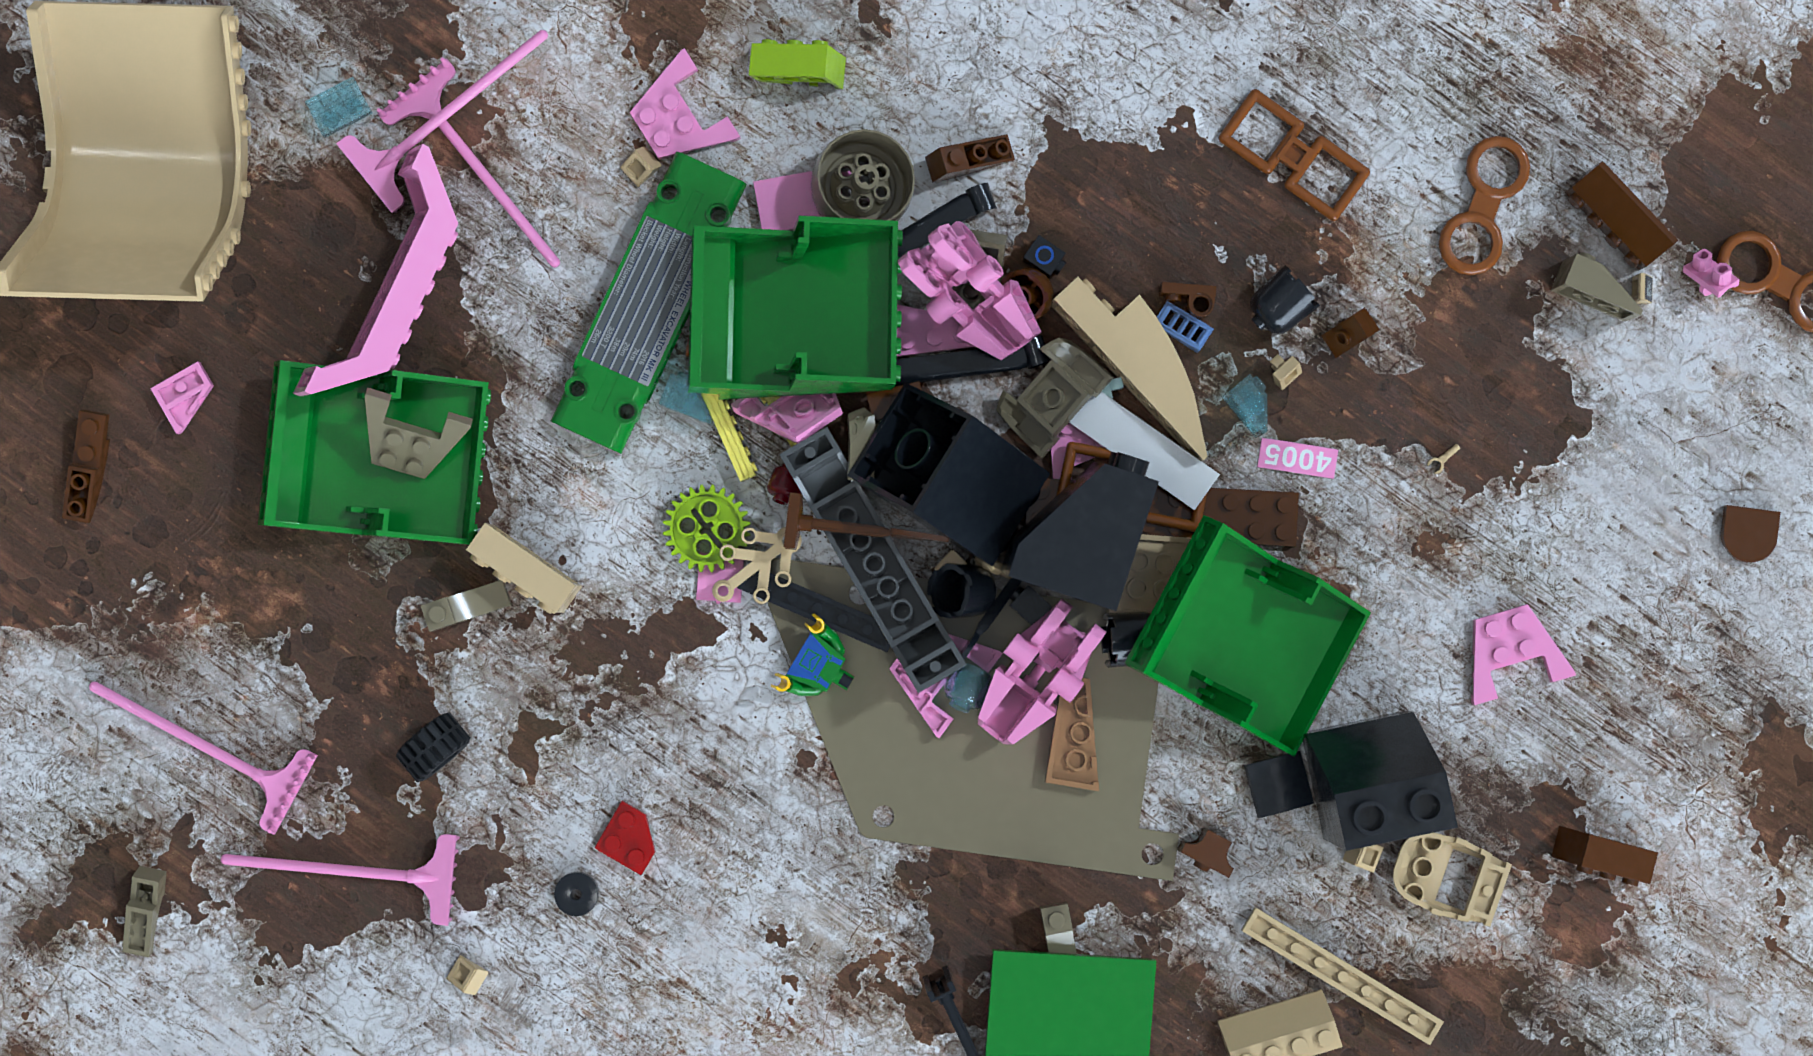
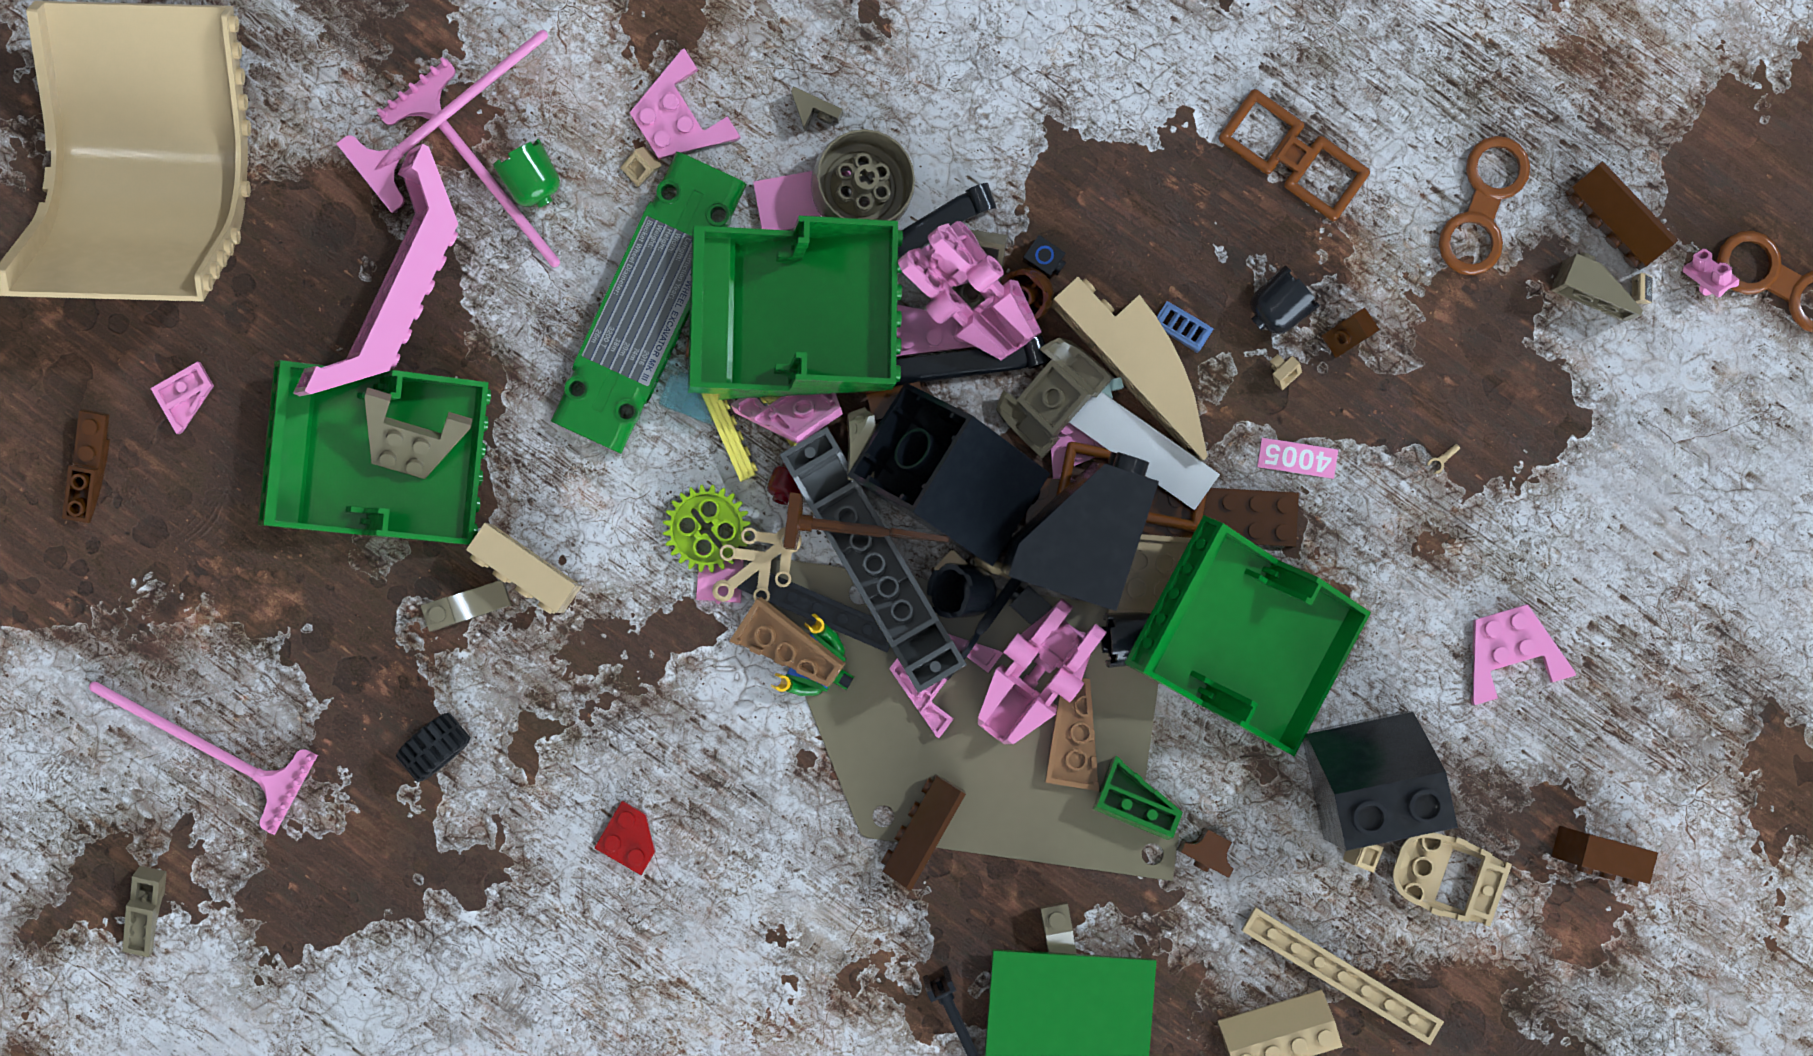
(338, 107): clear light blue plate -> none
(433, 878): bright pink piece -> none
(467, 975): tan slope -> none
(529, 175): none -> green cylinder
(571, 905): black piece -> none
(780, 639): none -> medium nougat wing
(797, 63): lime wedge -> none
(809, 104): none -> dark tan slope
(923, 831): none -> reddish brown slope
(967, 688): clear light blue piece -> none
(968, 157): reddish brown slope -> none
(1135, 802): none -> green wedge
(1176, 291): reddish brown plate -> none
(1249, 404): clear light blue slope -> none
(1278, 784): black slope -> none
(1749, 532): reddish brown tile -> none

